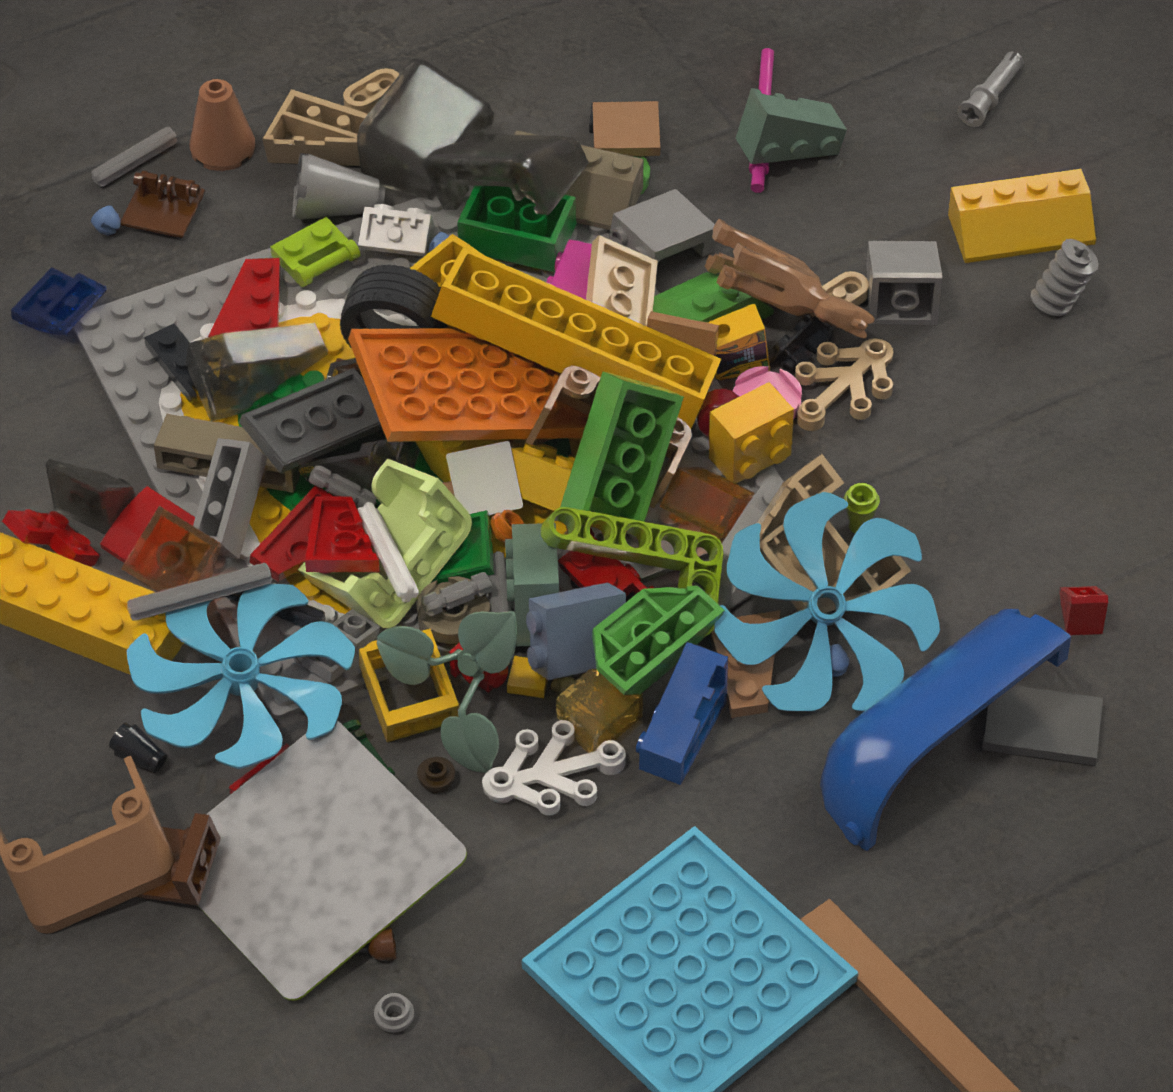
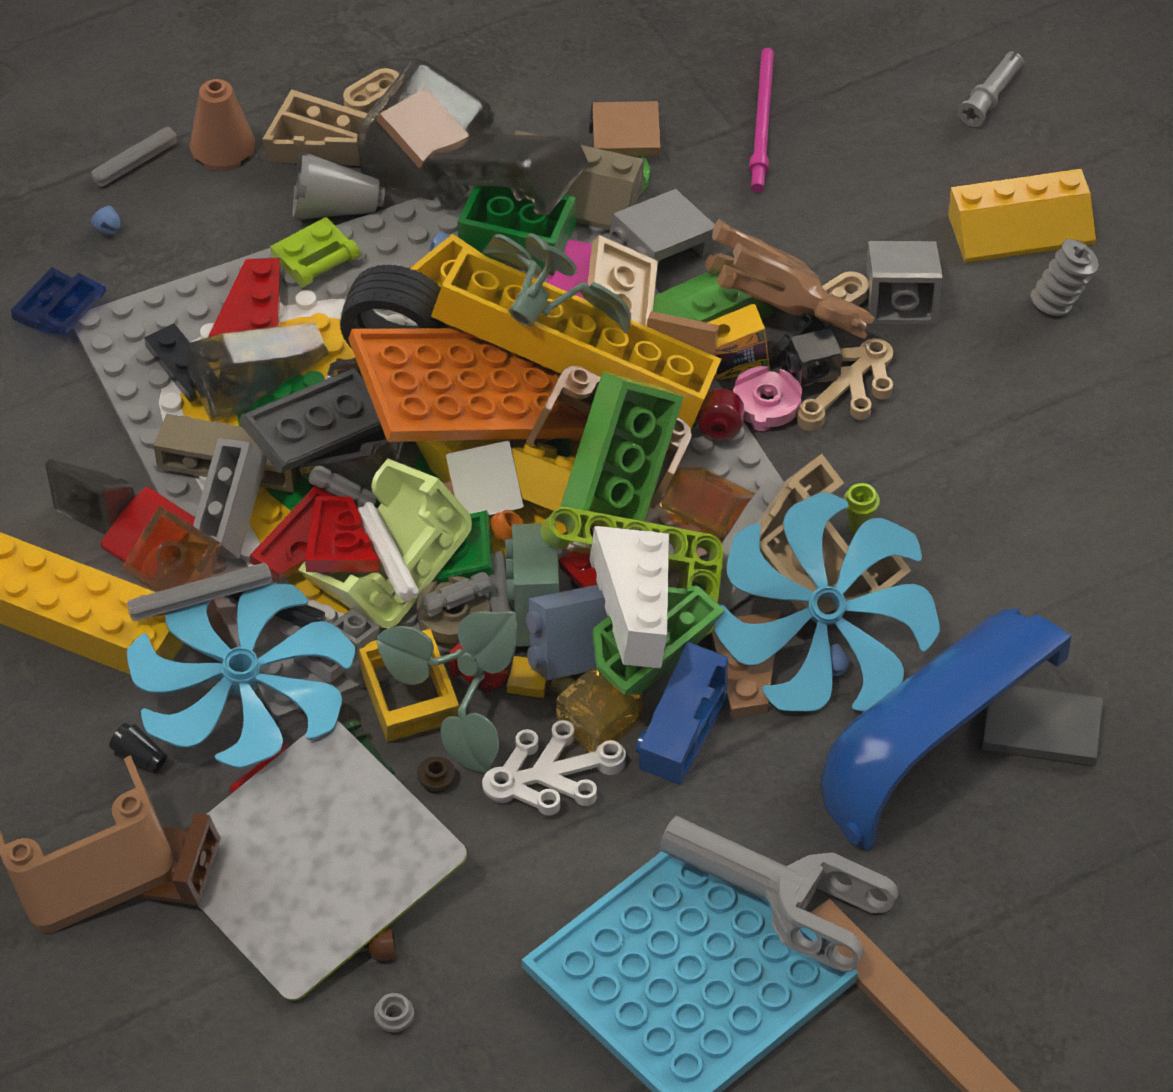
(53, 531): red plate -> none
(162, 204): reddish brown hinge -> none
(395, 230): white bracket -> none
(421, 125): none -> tile
(533, 299): none -> sand green plant
(635, 589): none -> white wedge
(751, 433): yellow brick -> none
(786, 887): none -> light grey piece
(788, 129): sand green wedge -> none
(814, 356): none -> black brick
(1083, 609): red slope -> none

